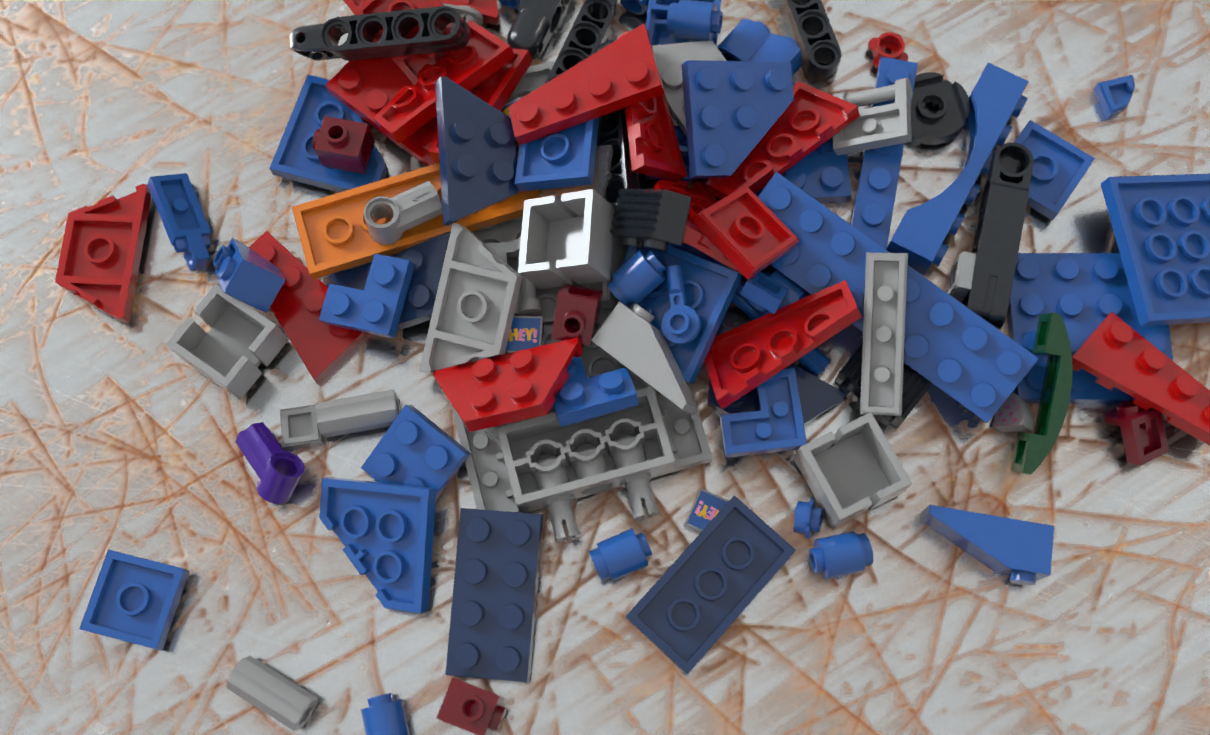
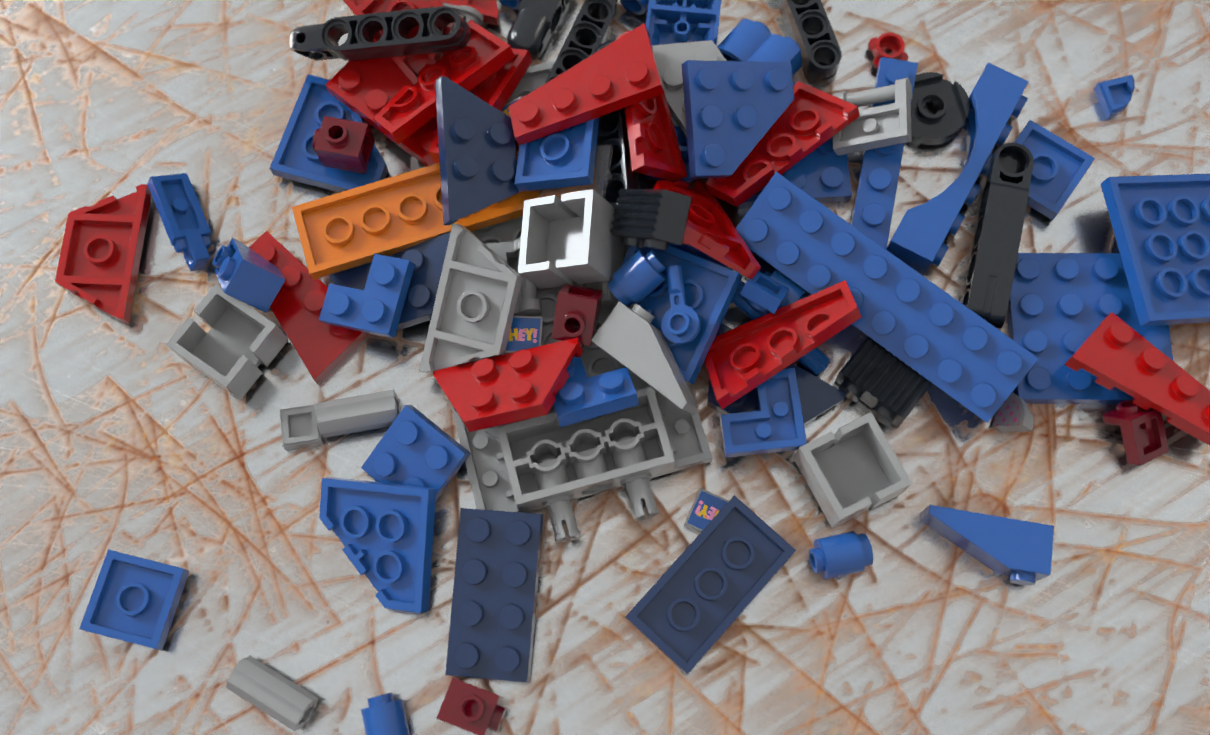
(277, 469): dark purple piece -> none
(404, 209): light grey piece -> none
(620, 555): blue brick -> none
(694, 20): blue brick -> none
(745, 231): red plate -> none
(807, 518): blue plate -> none
(884, 333): light grey tile -> none
(962, 275): light grey tile -> none
(1053, 342): dark green slope -> none

